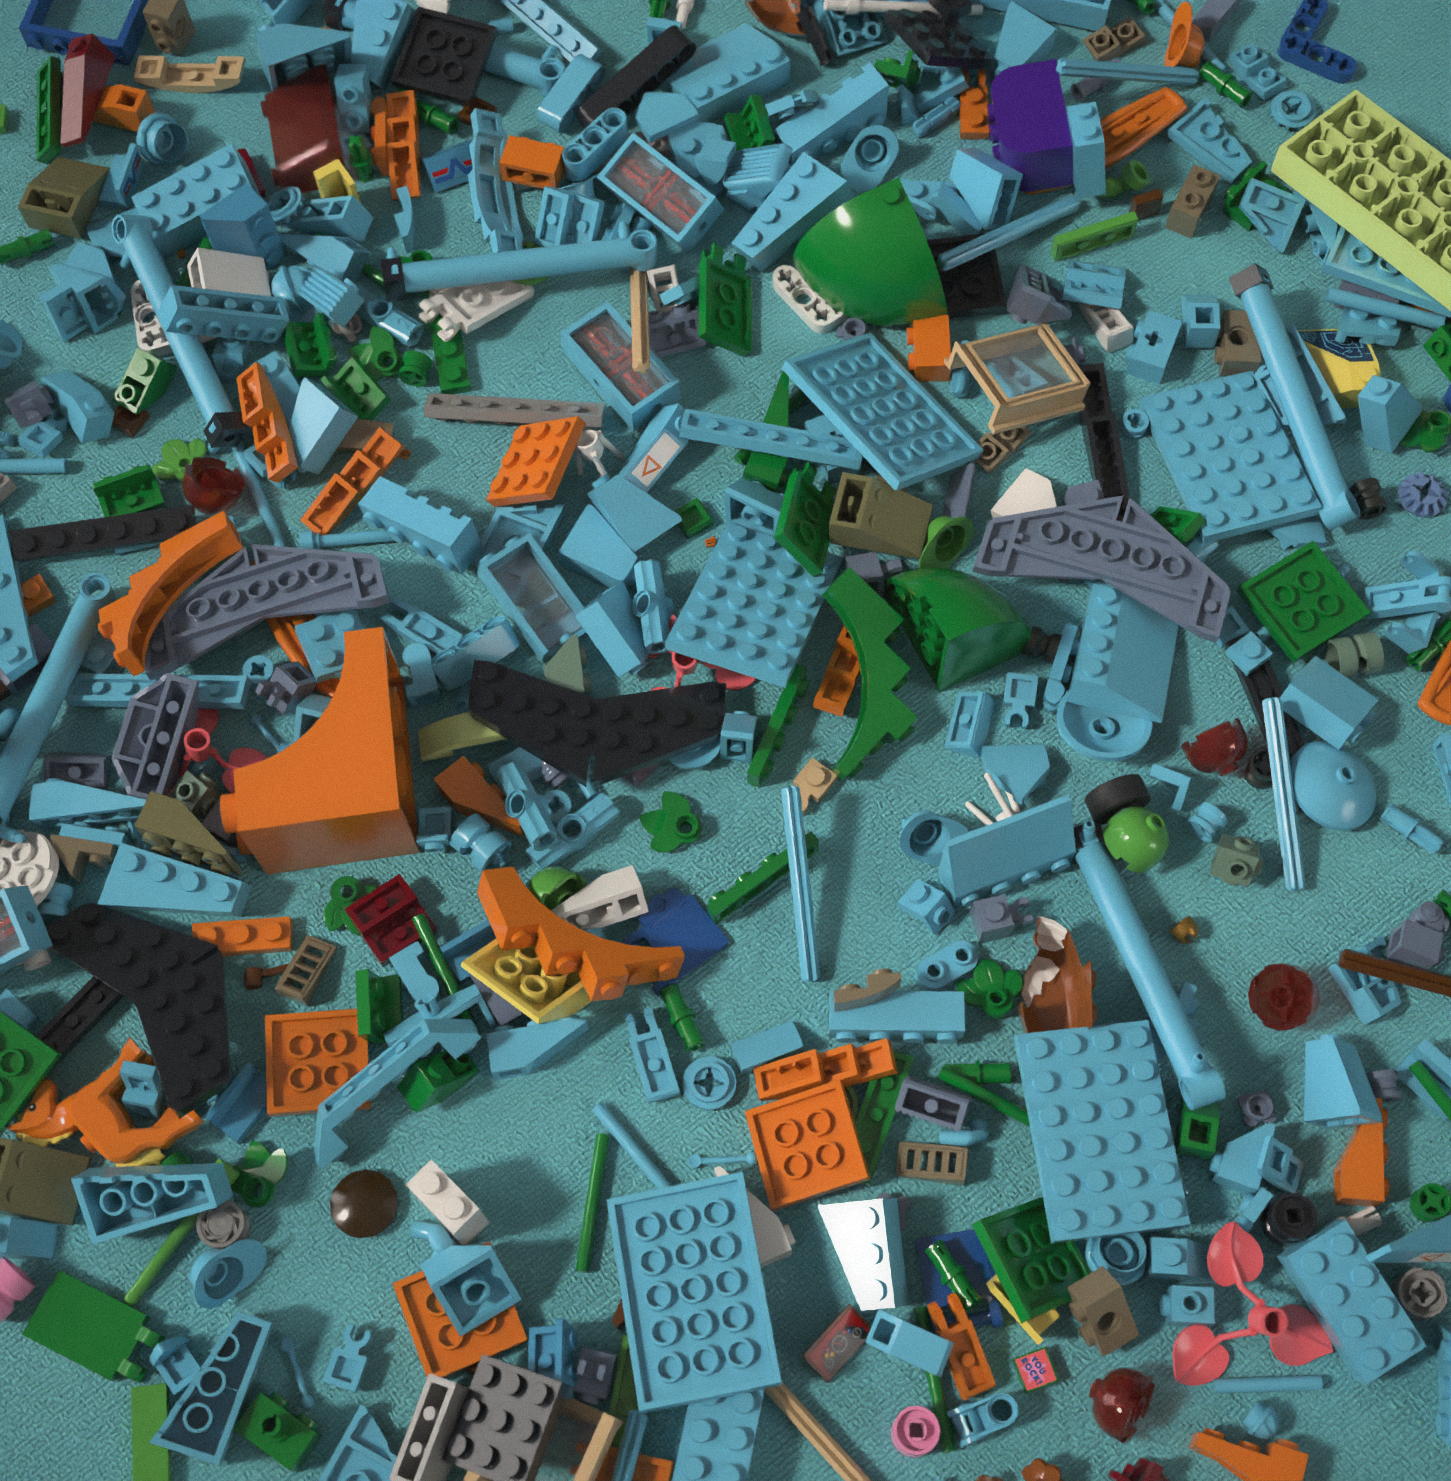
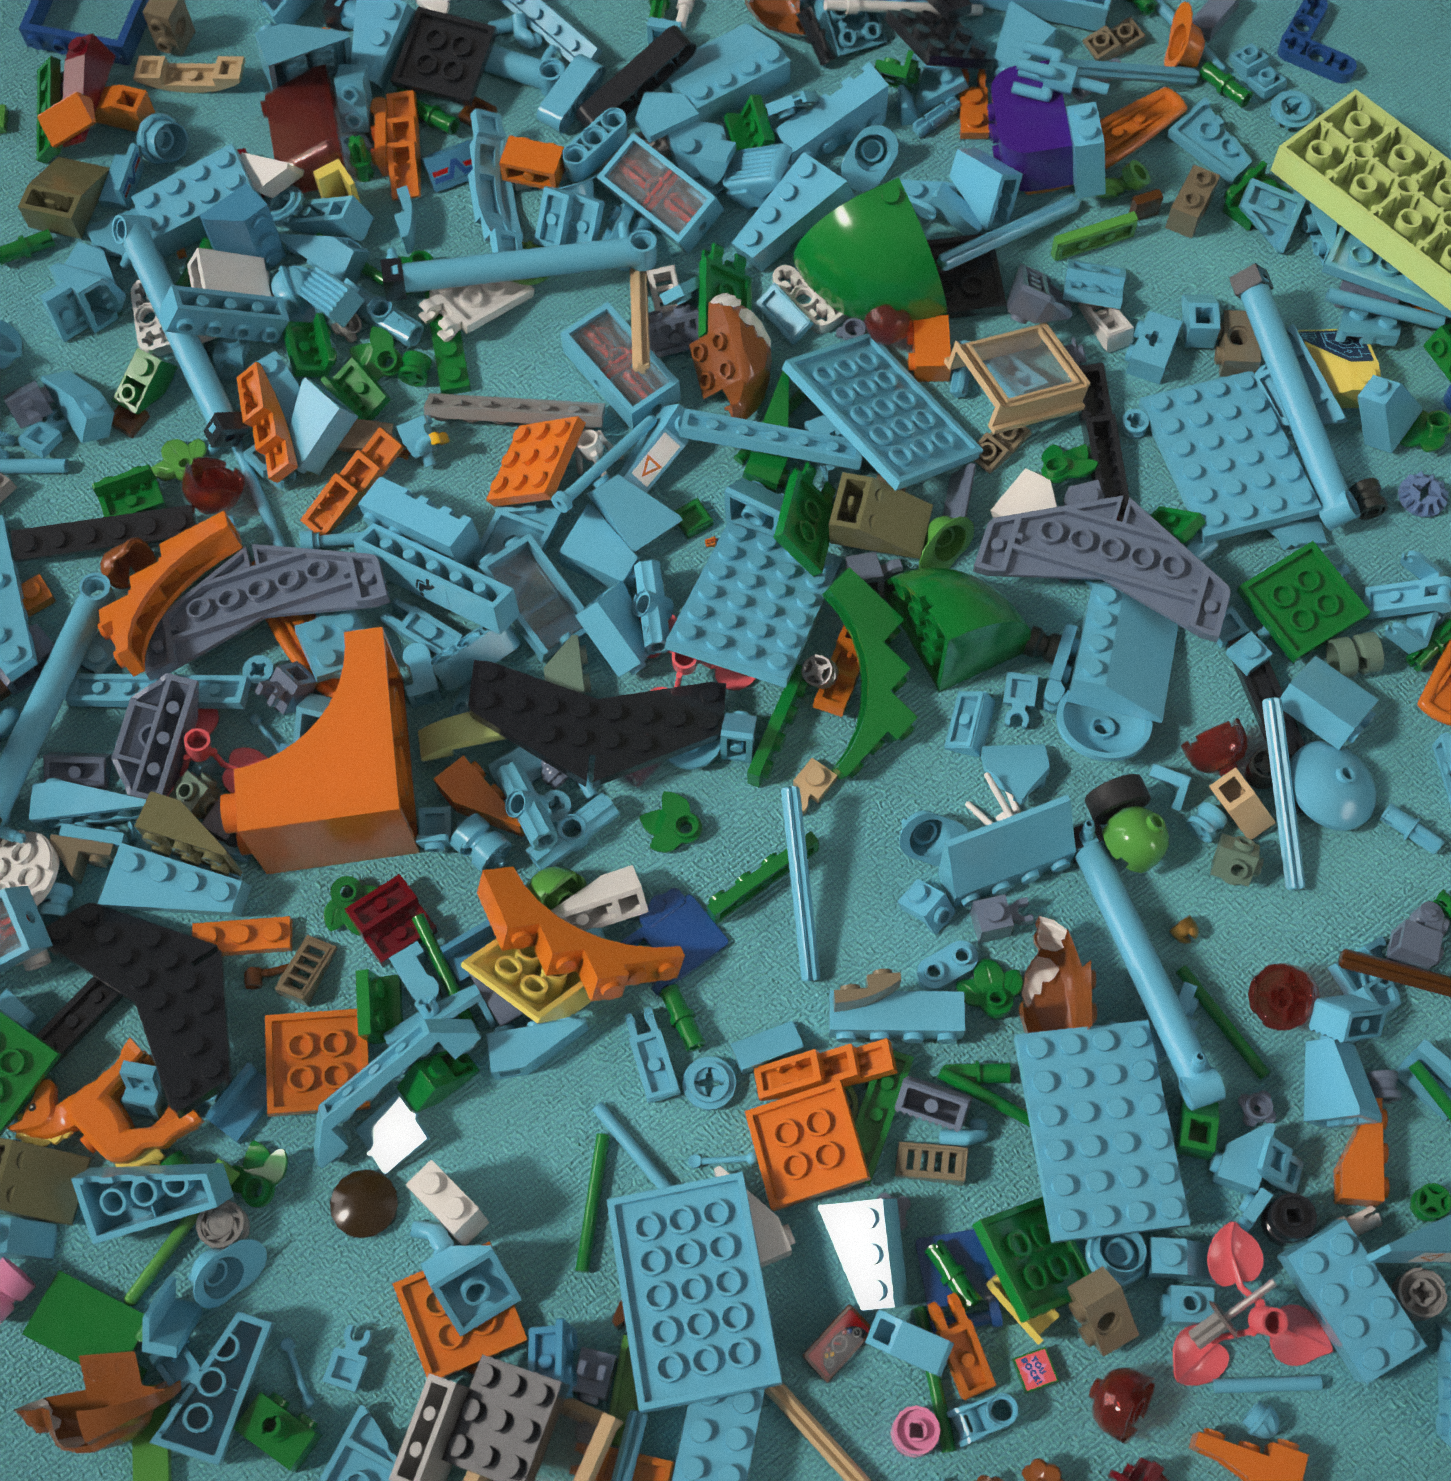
(67, 118): none -> orange slope
(104, 1414): none -> dark orange animal
(117, 561): none -> dark orange hair
(168, 1322): none -> medium azure panel
(270, 175): none -> white slope
(392, 1133): none -> piece
(420, 439): none -> medium azure piece
(440, 579): none -> medium azure brick
(523, 35): none -> medium azure arm
(563, 500): none -> medium azure bar
(733, 356): none -> dark orange animal
(784, 313): none -> medium azure tile
(814, 669): none -> flat silver wheel
(888, 325): none -> clear red hair
(1055, 75): none -> medium azure plant
(1061, 464): none -> green plate
(1220, 1321): none -> light grey piece
(1225, 1024): none -> green bar
(1242, 804): none -> tan slope
(1347, 1018): none -> medium azure brick

